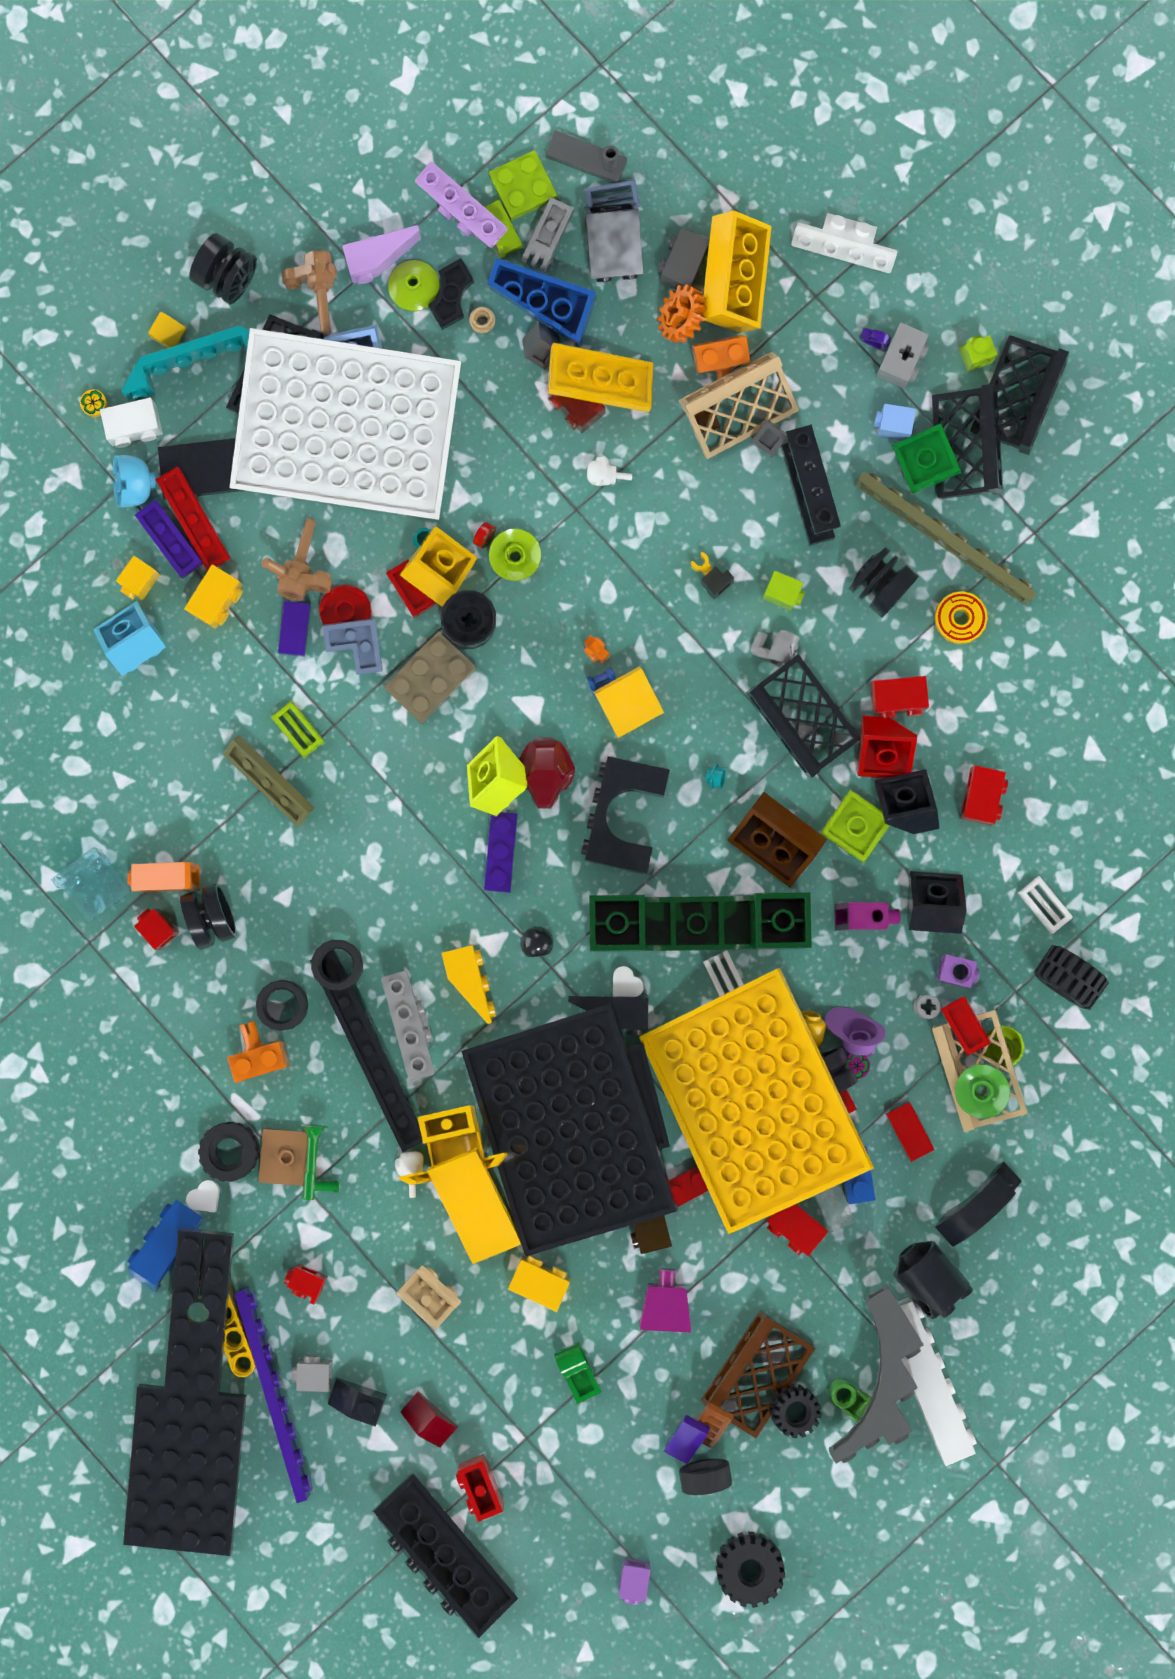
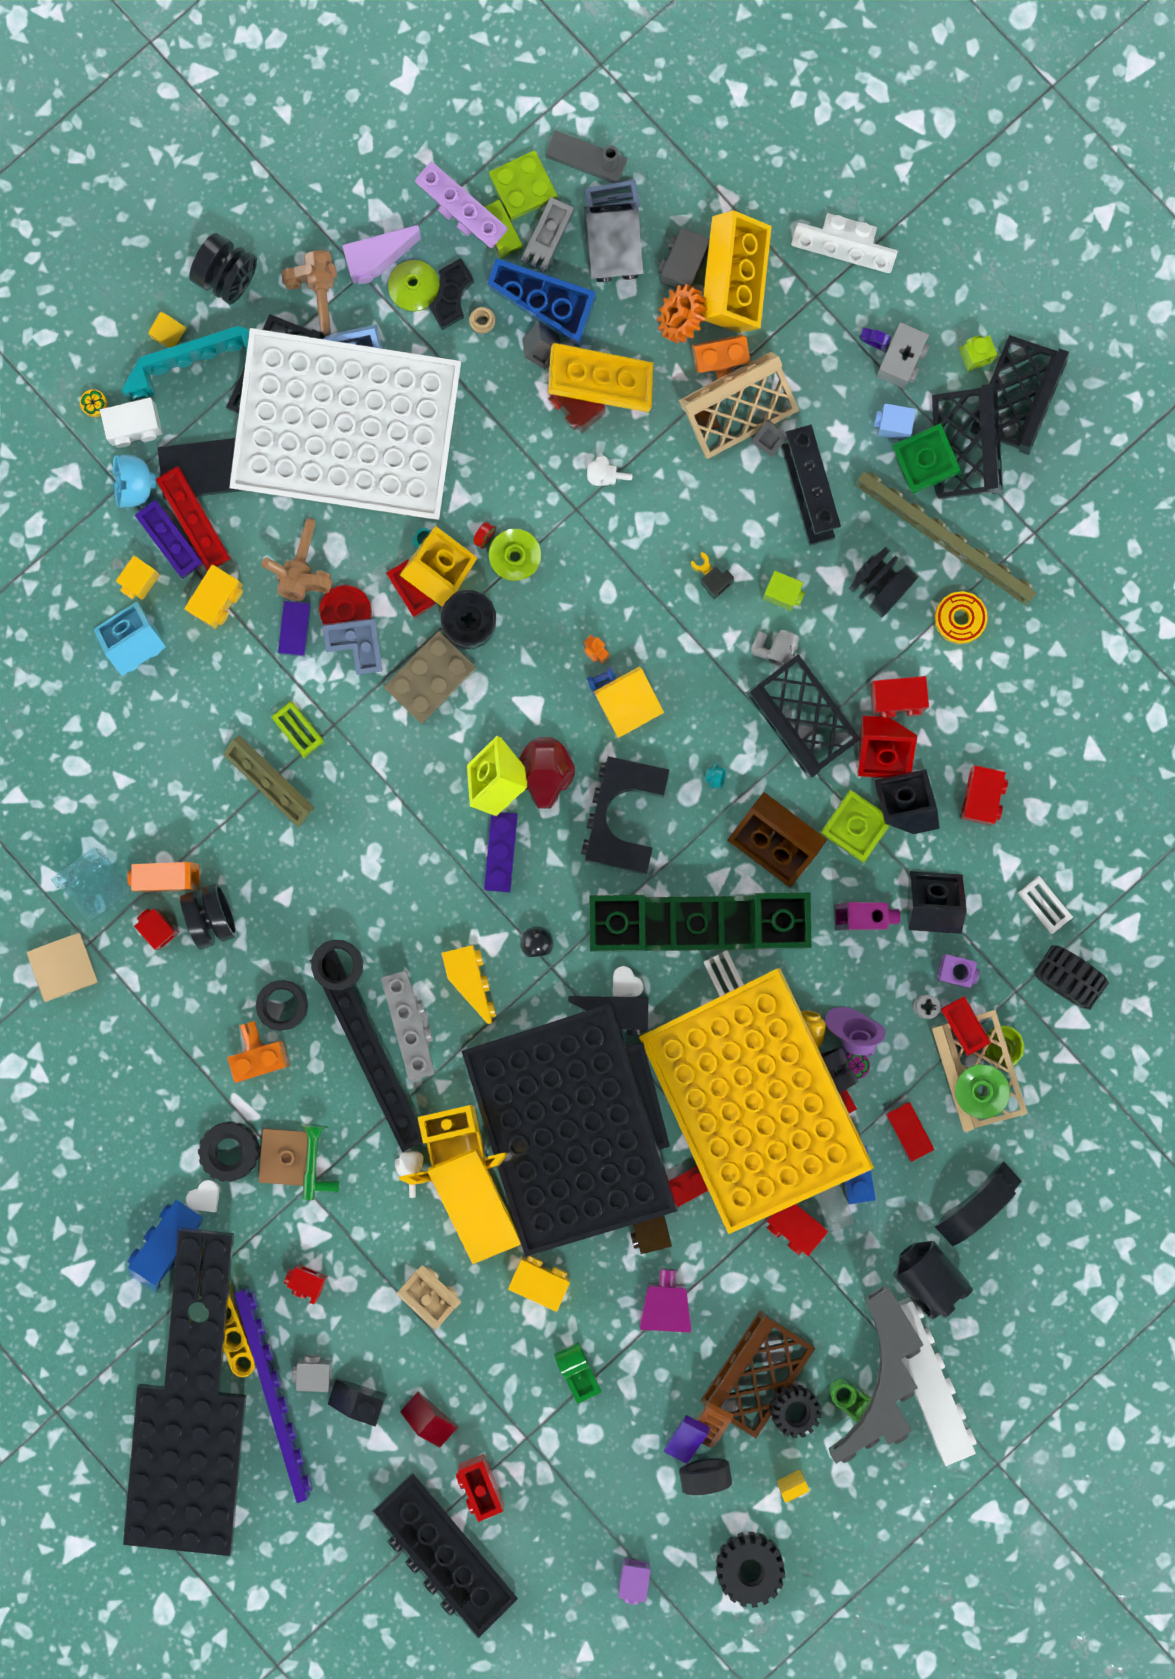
(61, 967): none -> tan slope
(793, 1486): none -> yellow tile

